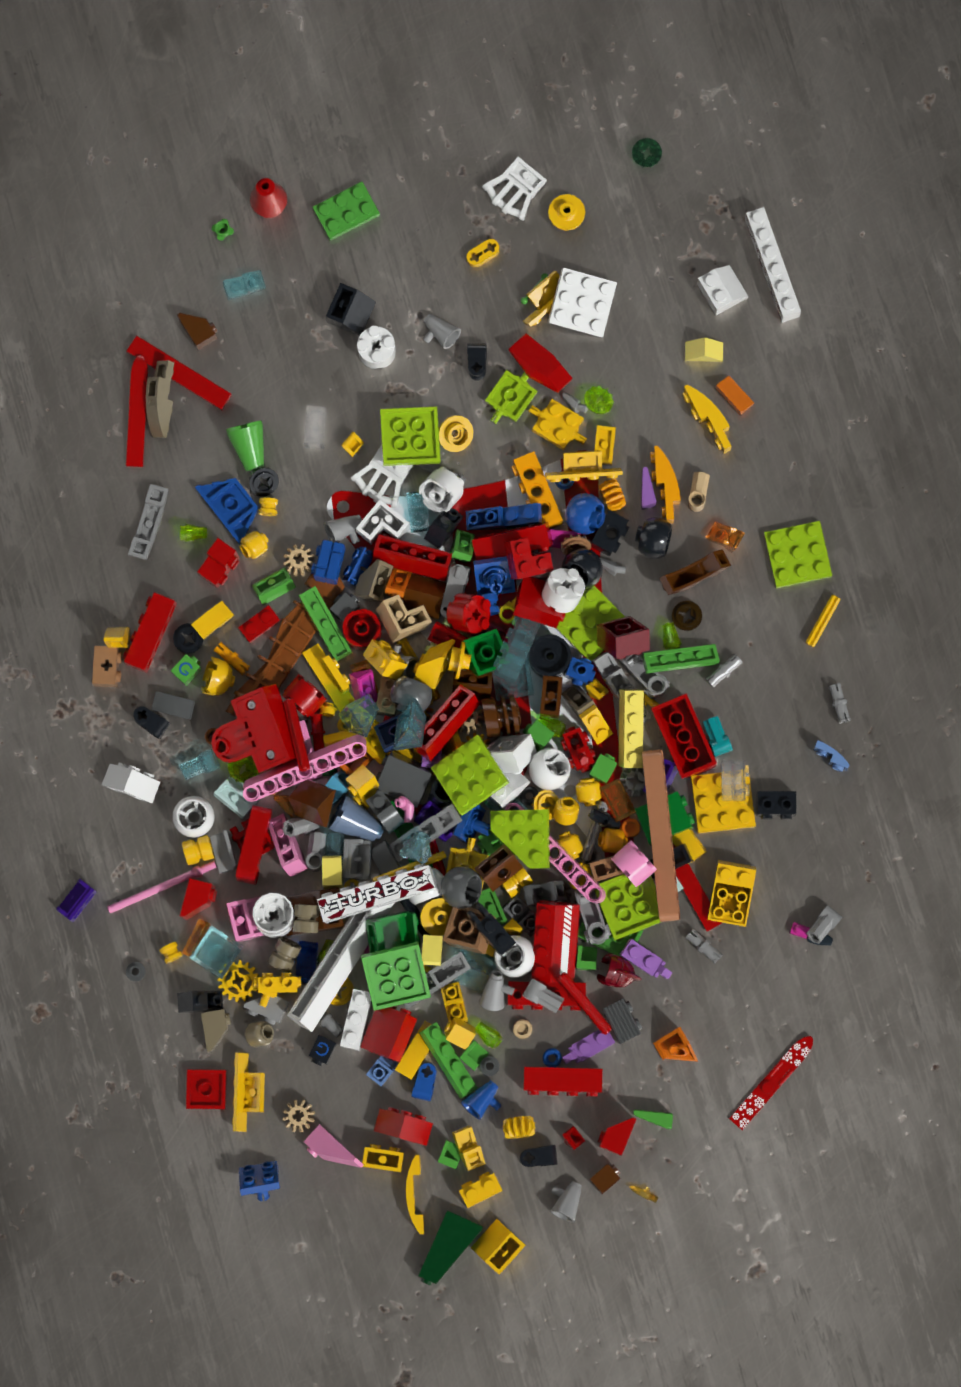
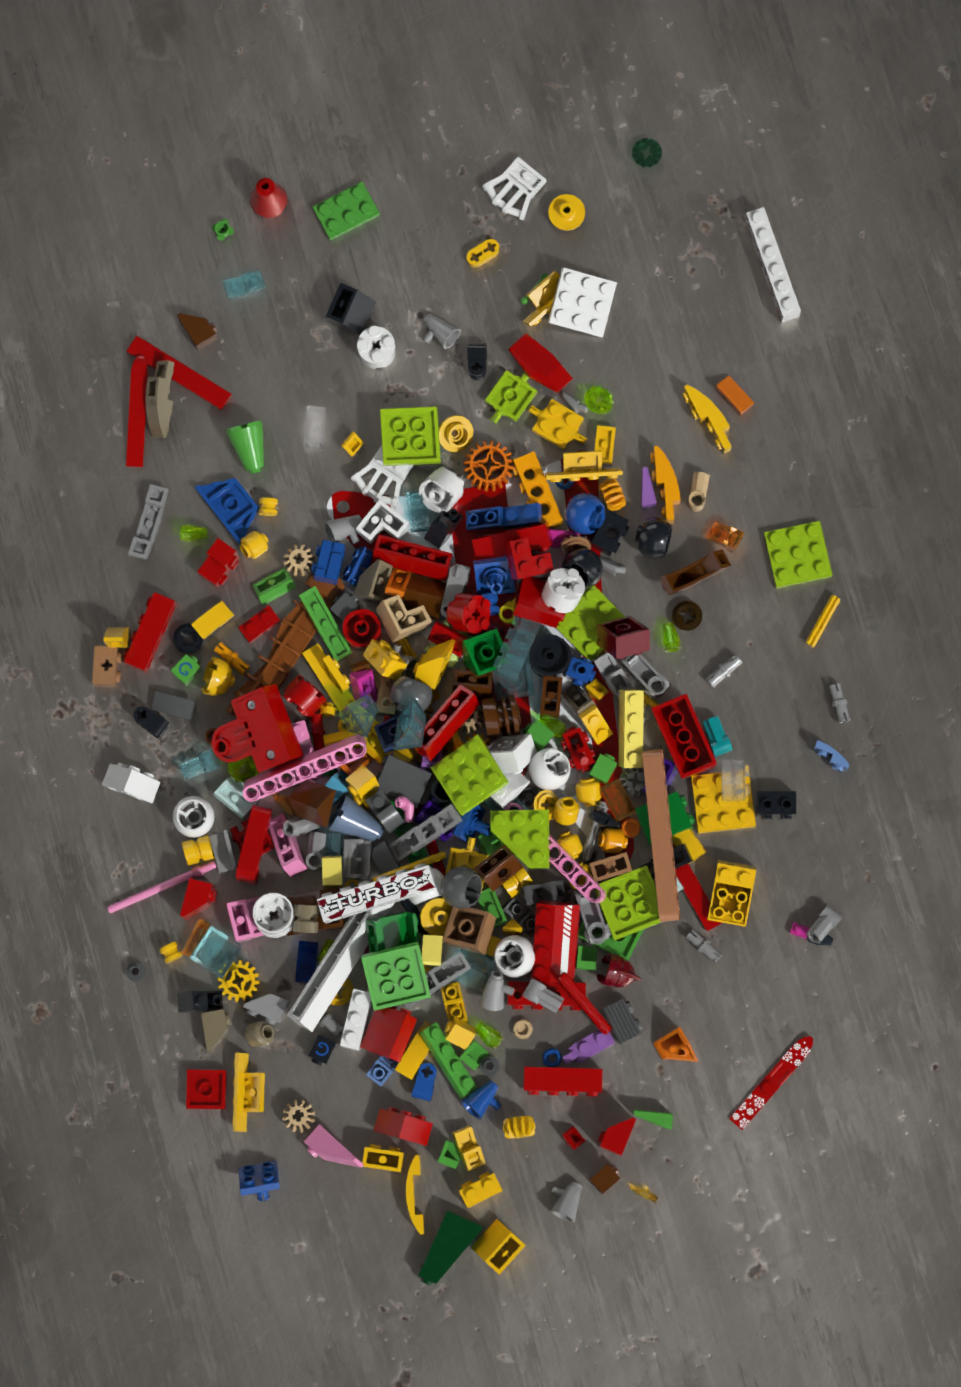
(76, 900): dark purple hinge -> none
(263, 489): black gear -> none
(270, 985): yellow brick -> none
(283, 956): dark tan wheel -> none
(296, 735): red axle -> none
(417, 847): clear light blue rock -> none
(458, 660): yellow piece -> none
(462, 546): bright green slope -> none
(481, 463): none -> orange gear
(492, 930): black hinge -> none
(542, 1156): black piece -> none
(633, 864): bright pink brick -> none
(644, 959): medium lavender hinge -> none
(680, 658): bright green plate -> none
(704, 350): light yellow slope -> none
(721, 289): white slope -> none

